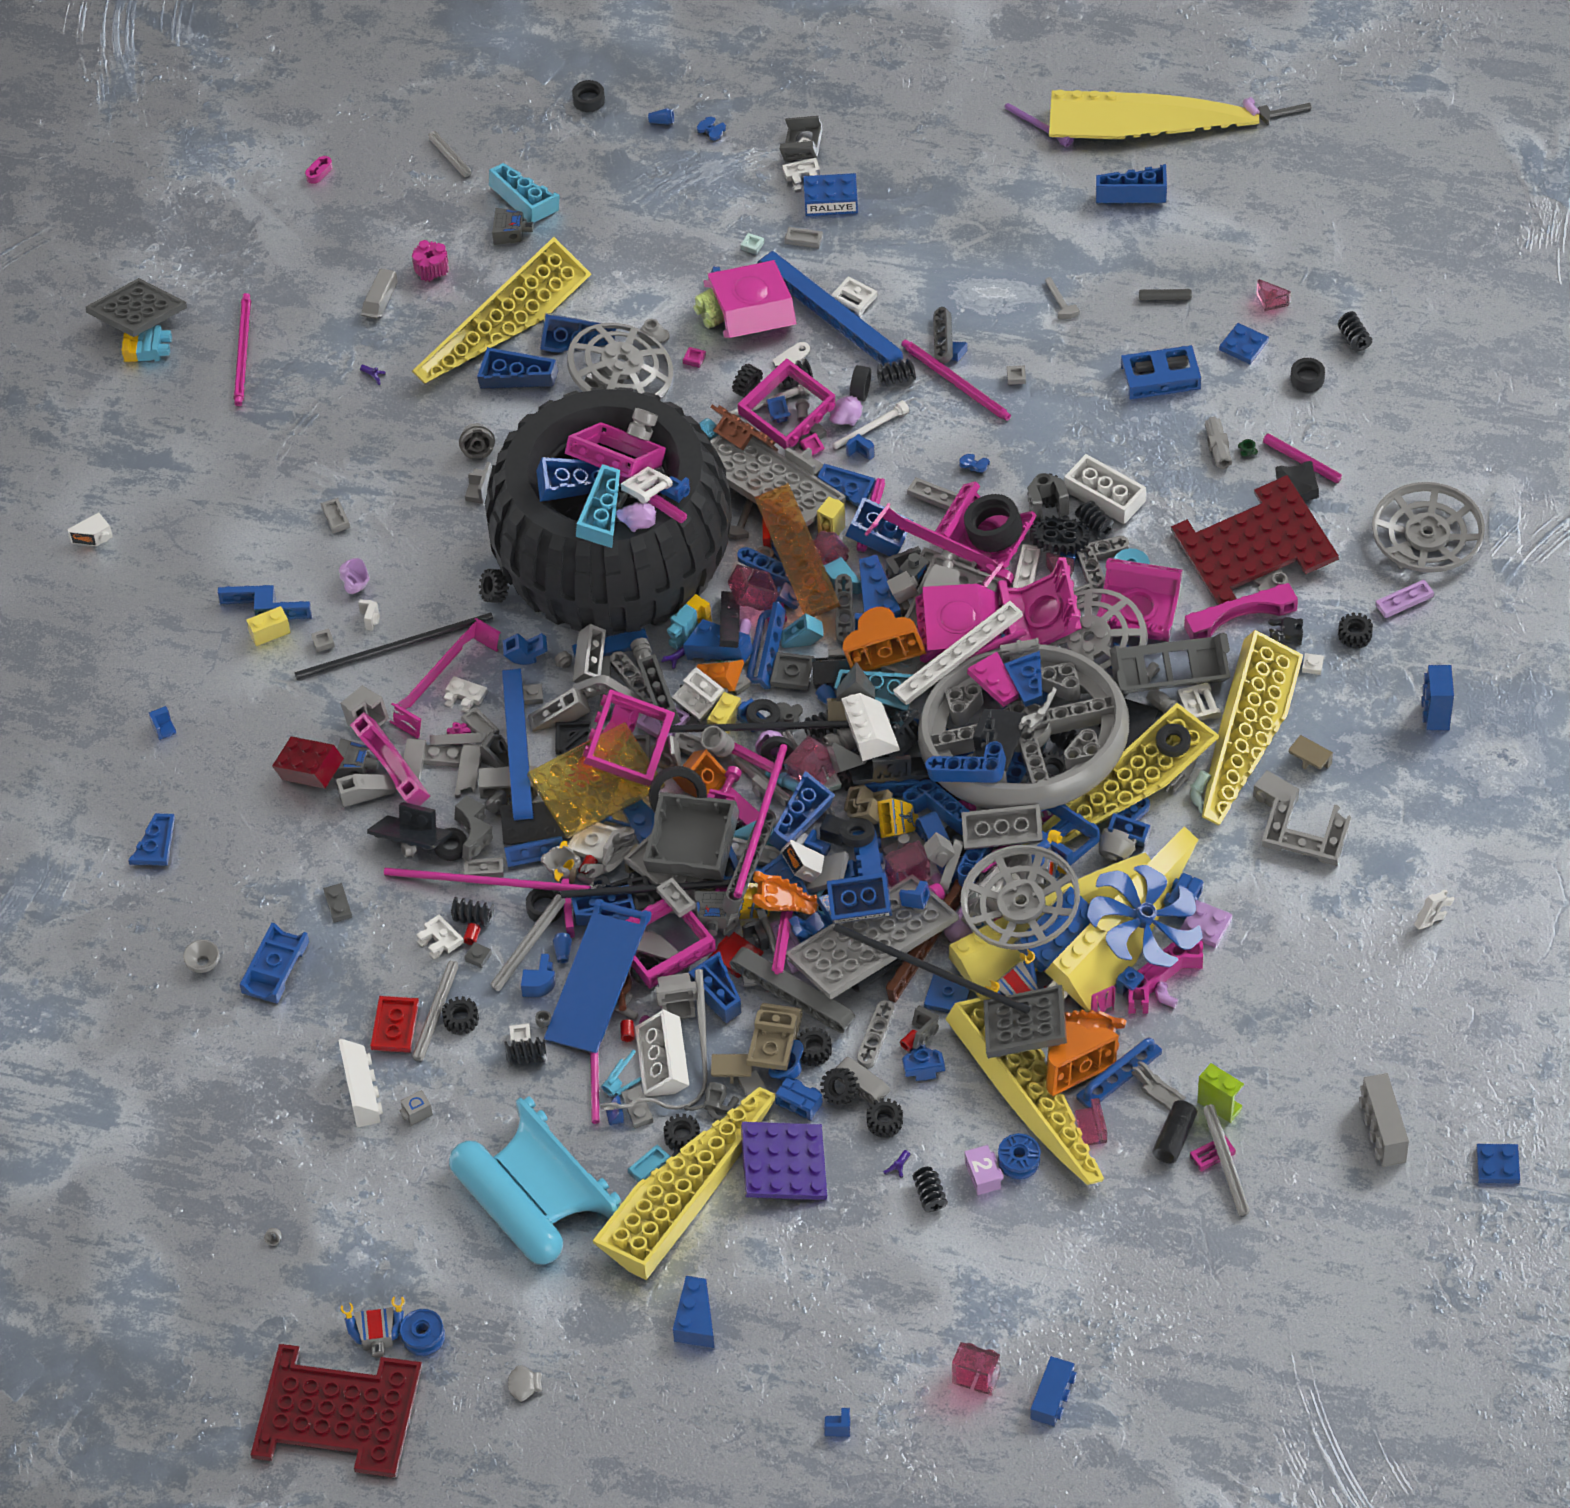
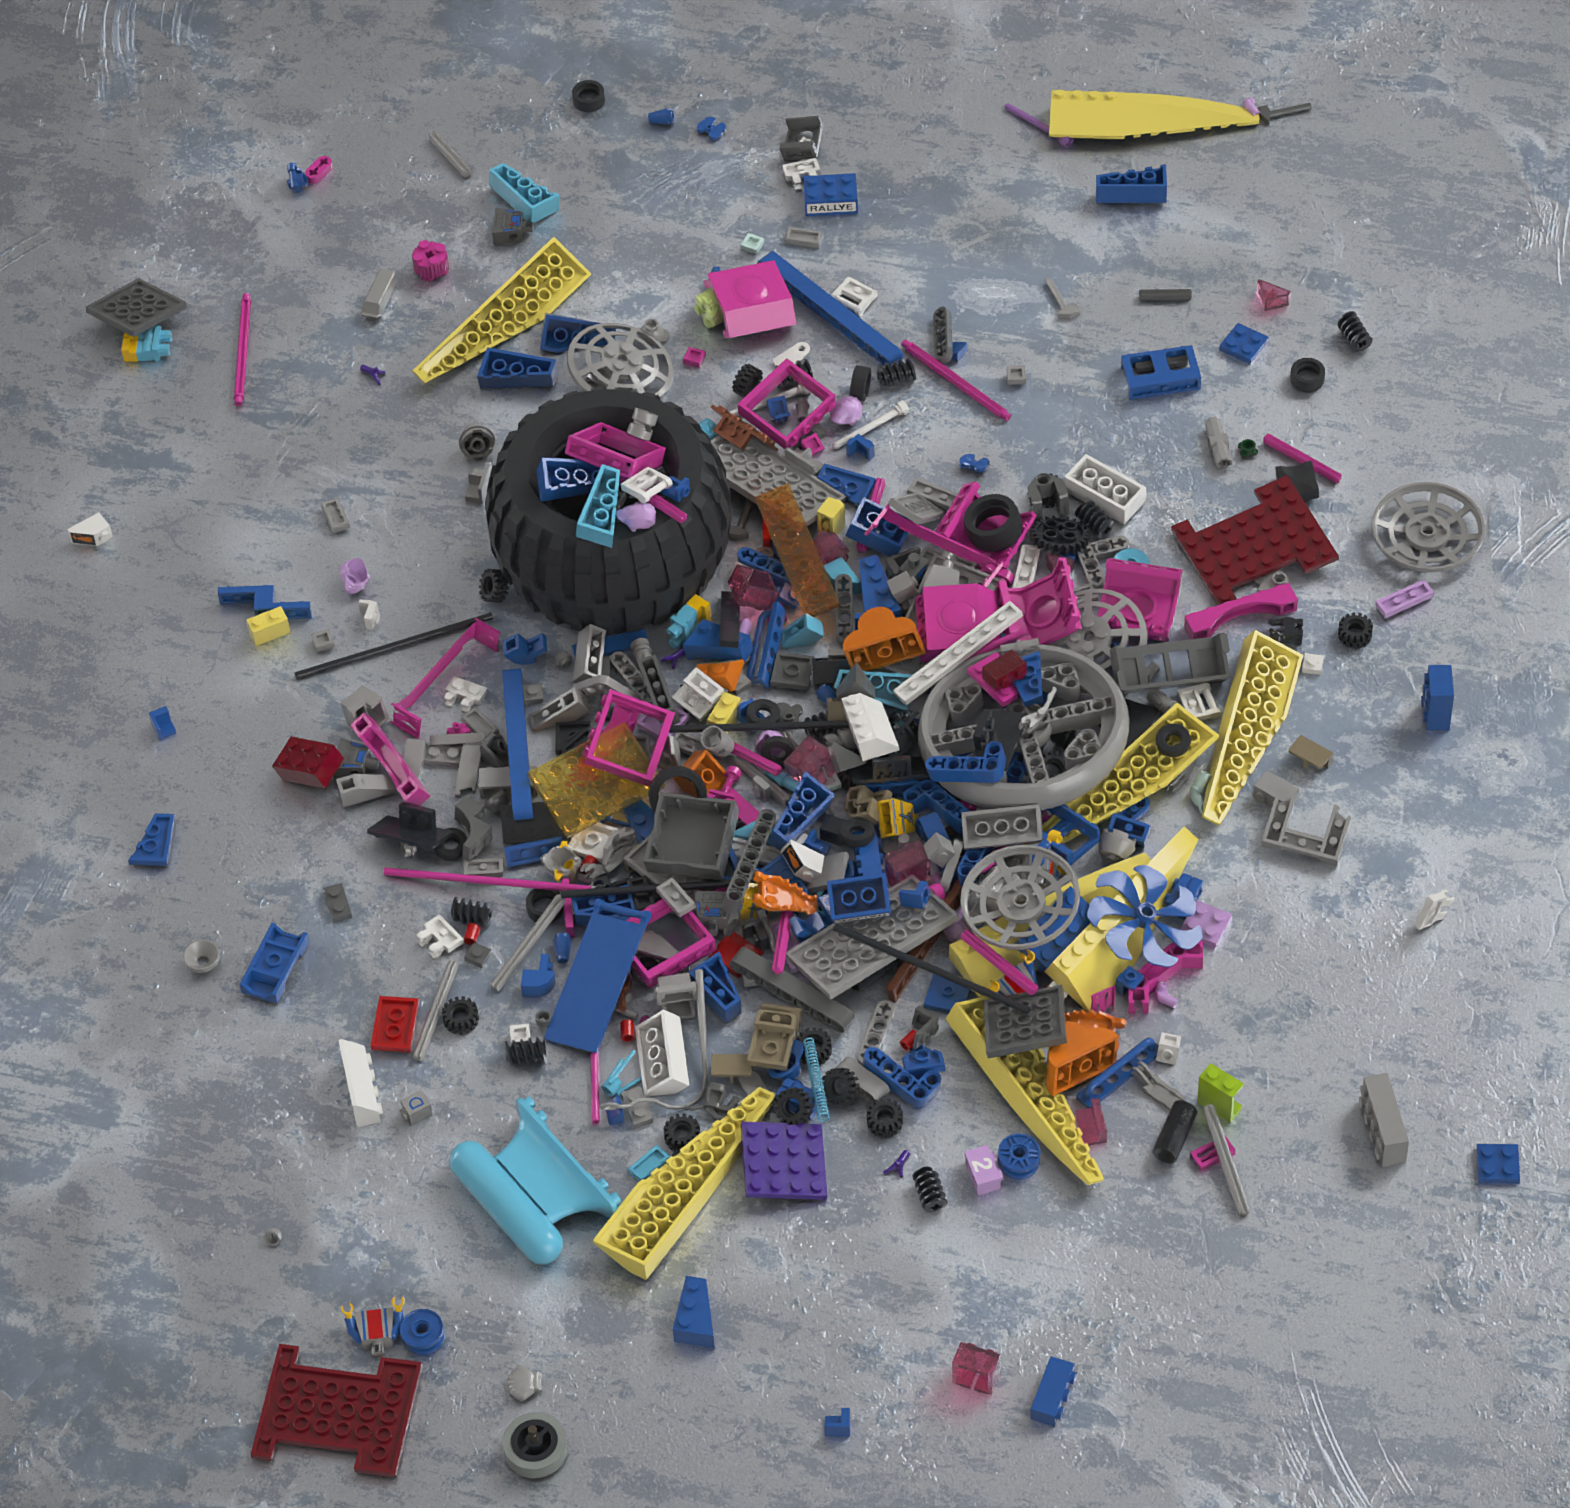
(297, 178): none -> blue plate
(535, 1445): none -> wheel
(760, 821): dark pink piece -> none
(803, 1100): none -> black tyre
(812, 1081): none -> medium azure piece
(878, 1061): none -> blue beam
(916, 508): none -> light grey tile
(999, 962): none -> dark pink axle
(1004, 670): none -> dark red brick
(1168, 1048): none -> white bracket

